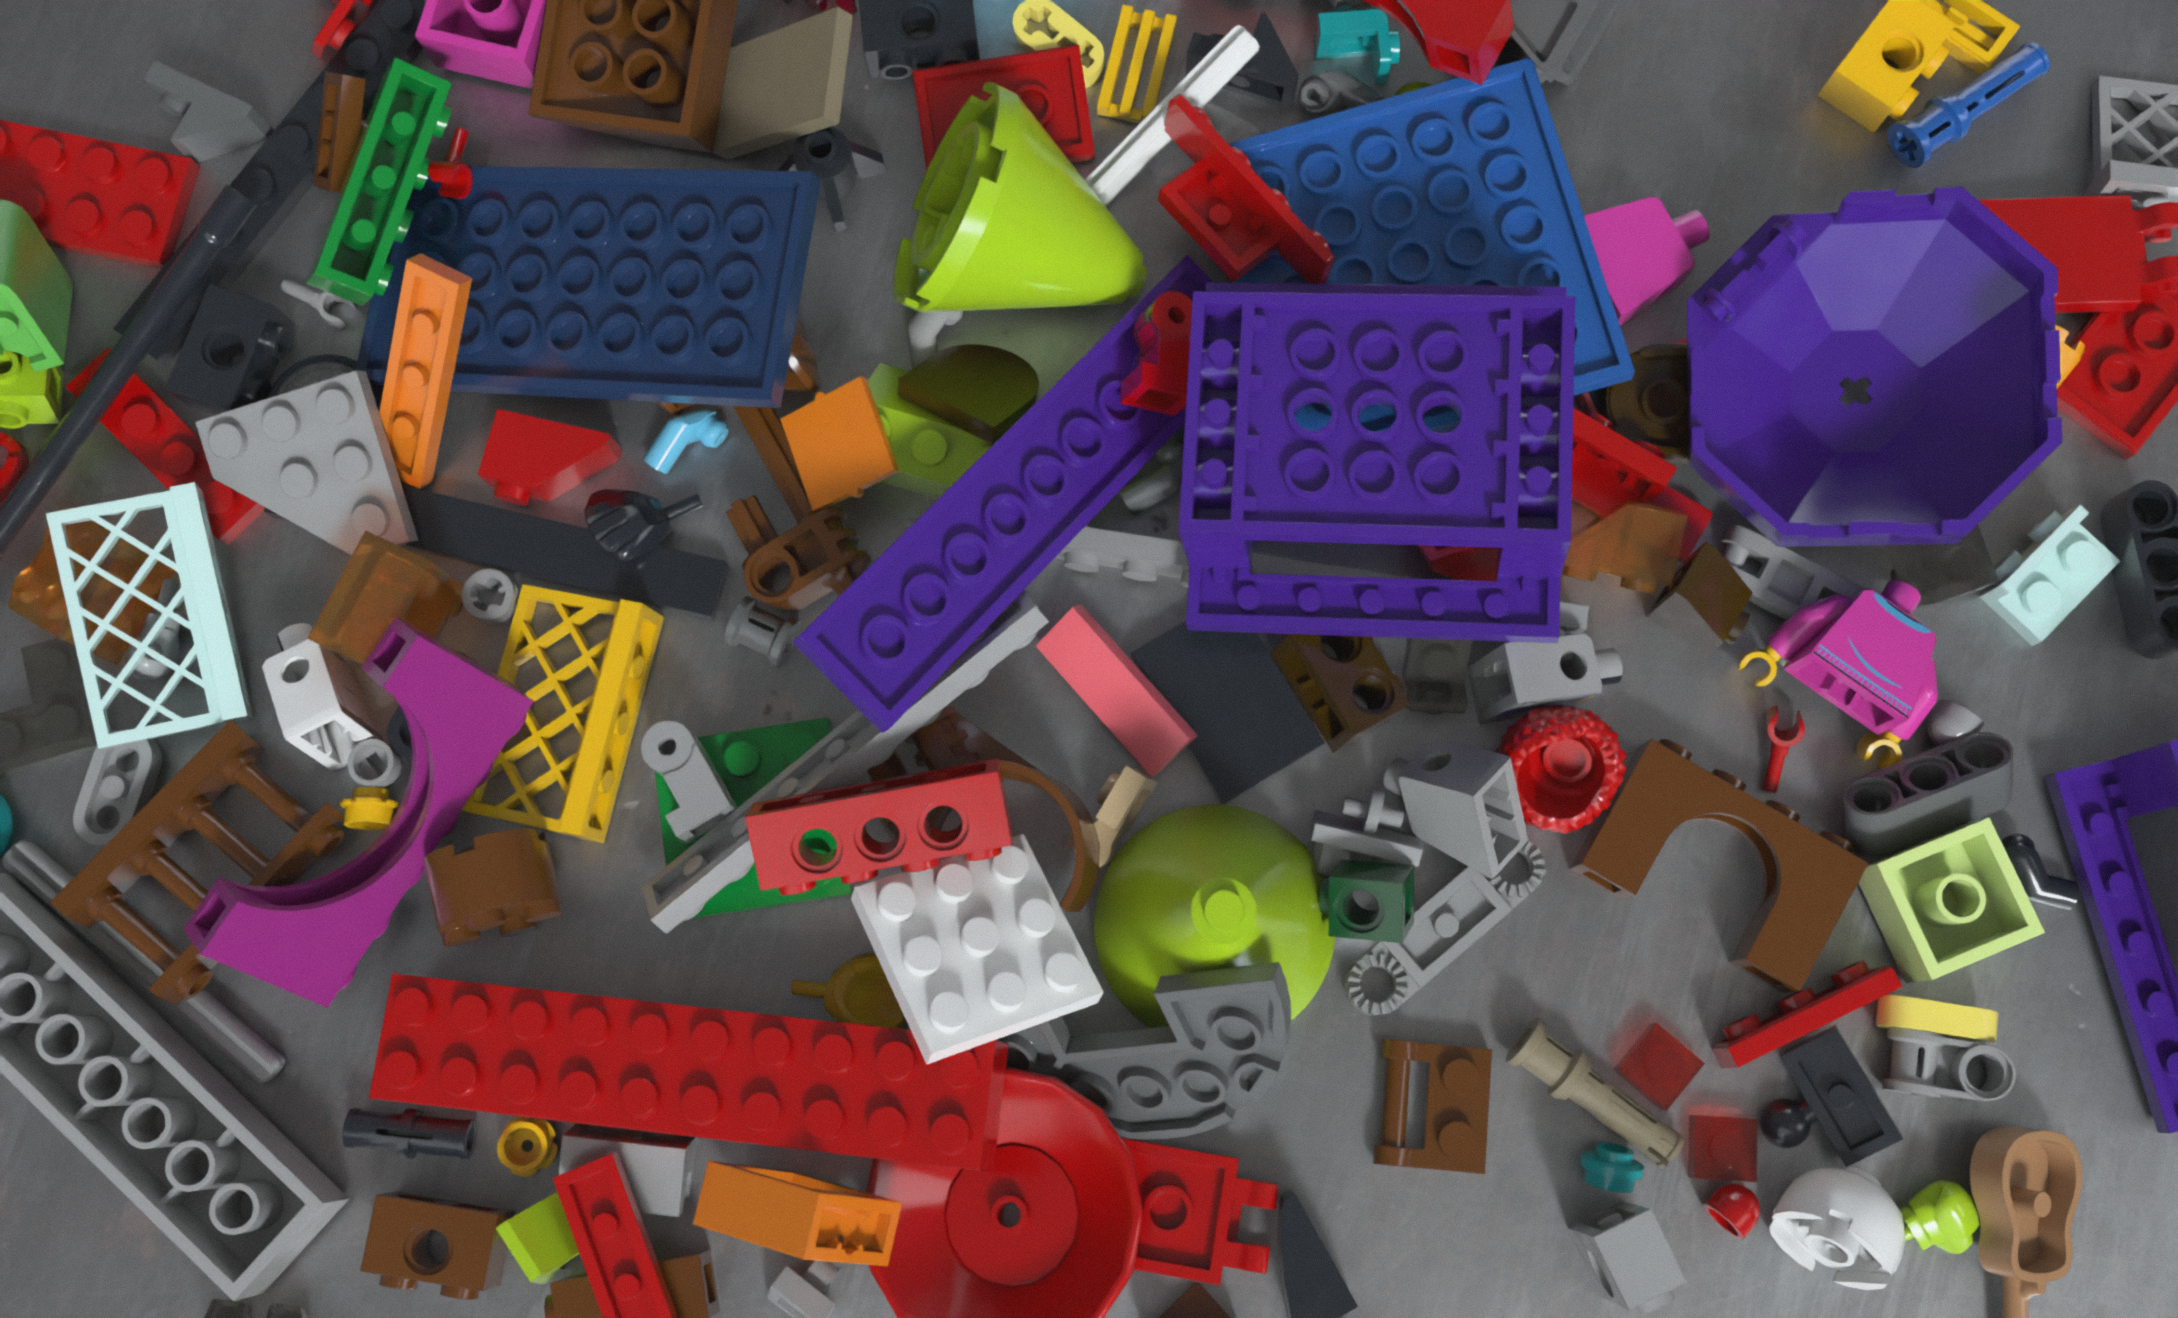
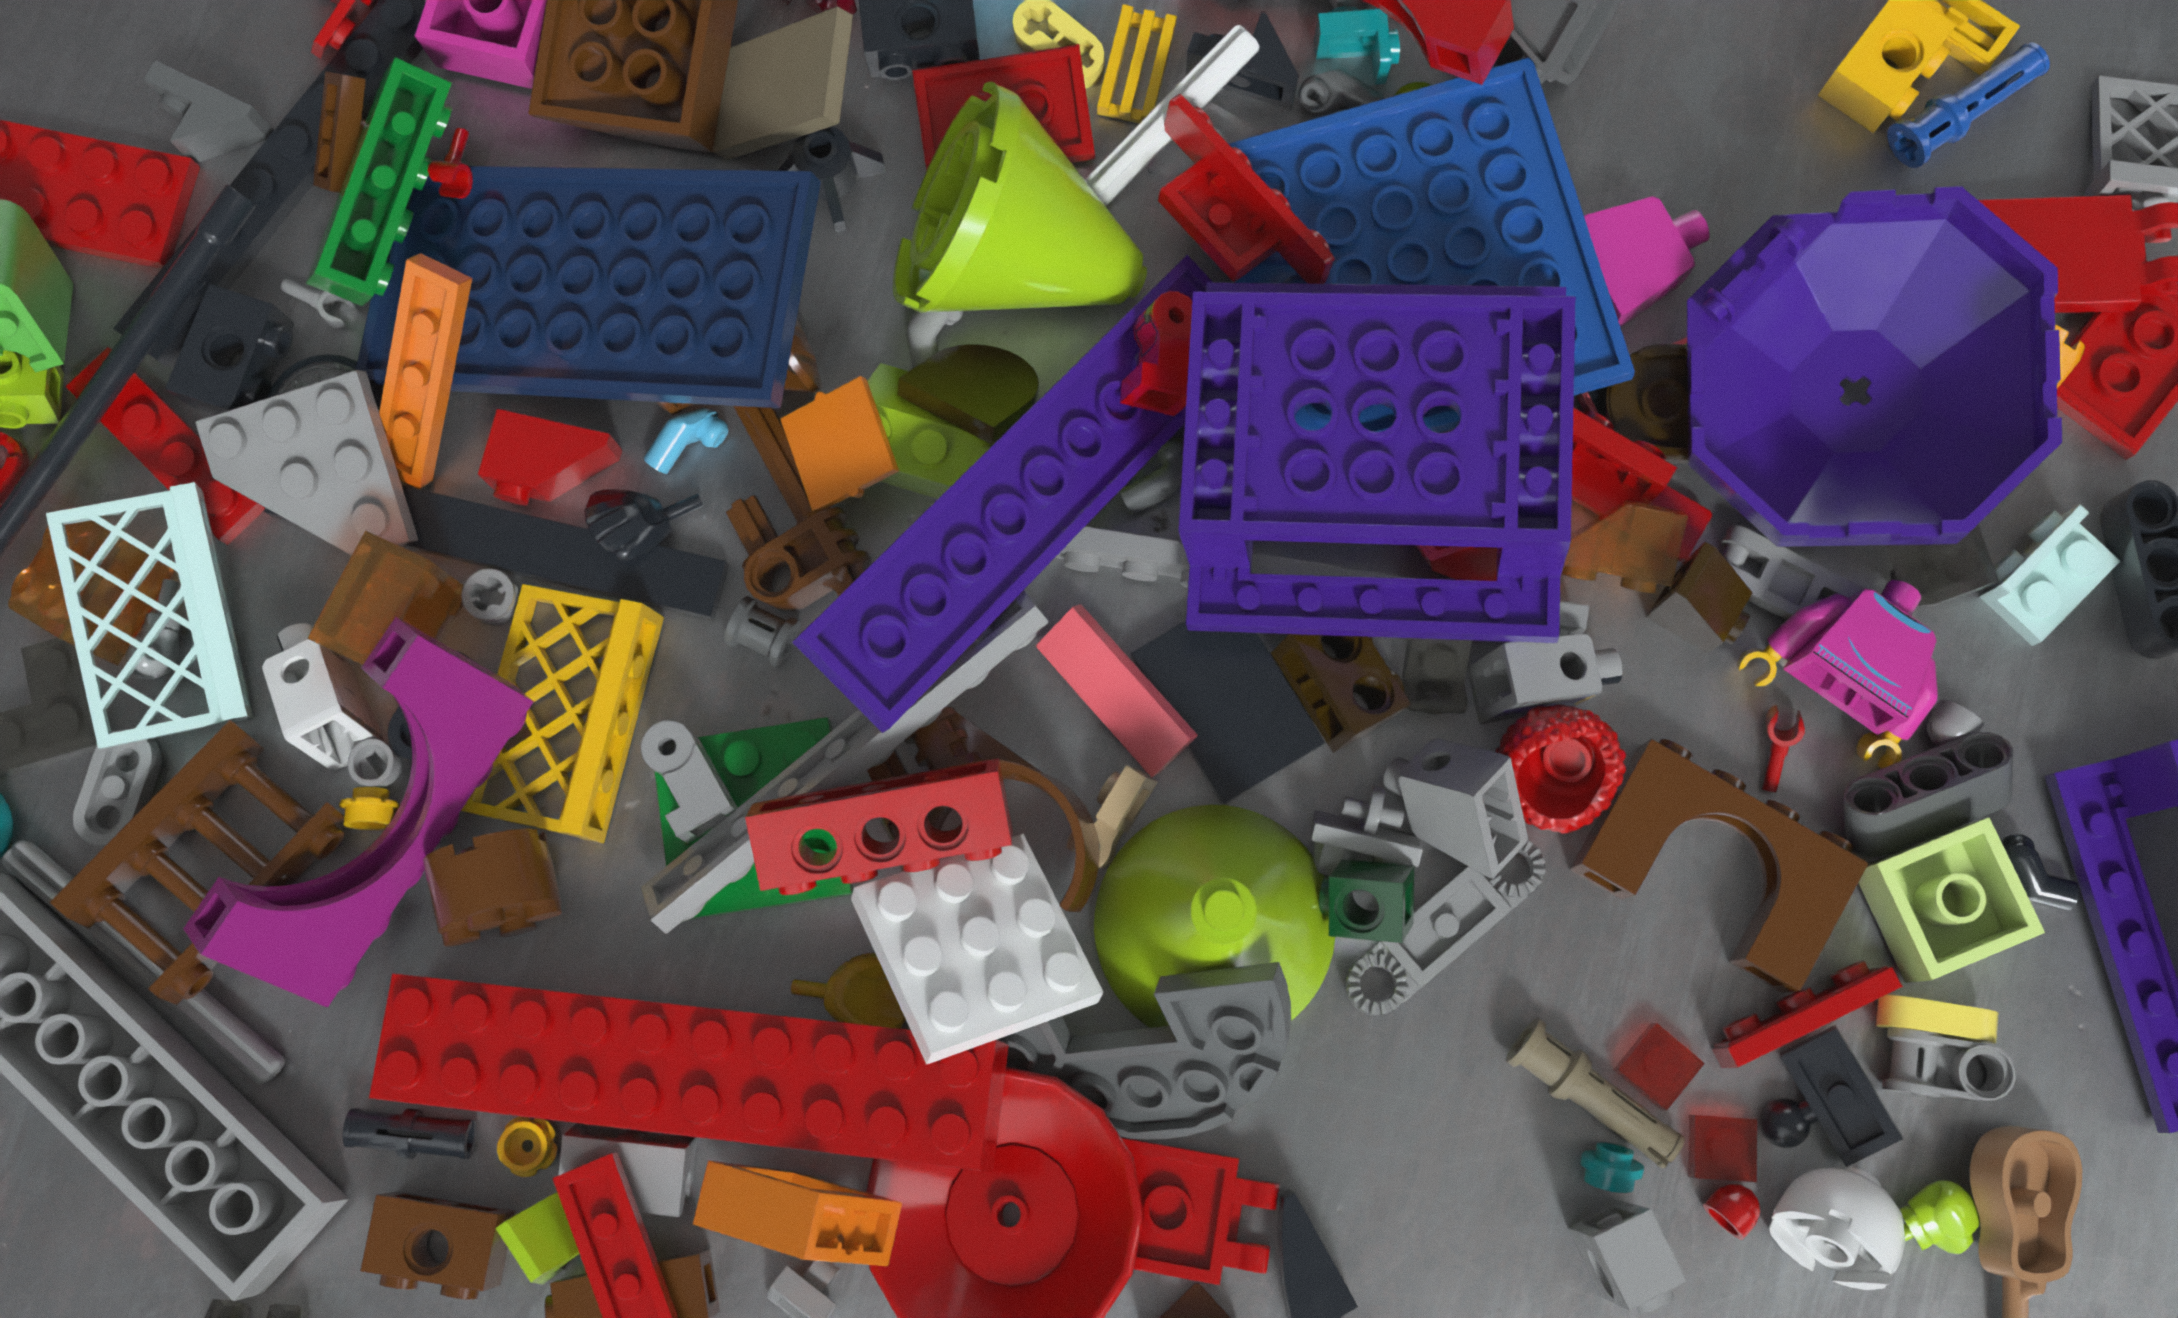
(1452, 1111): reddish brown plate -> none

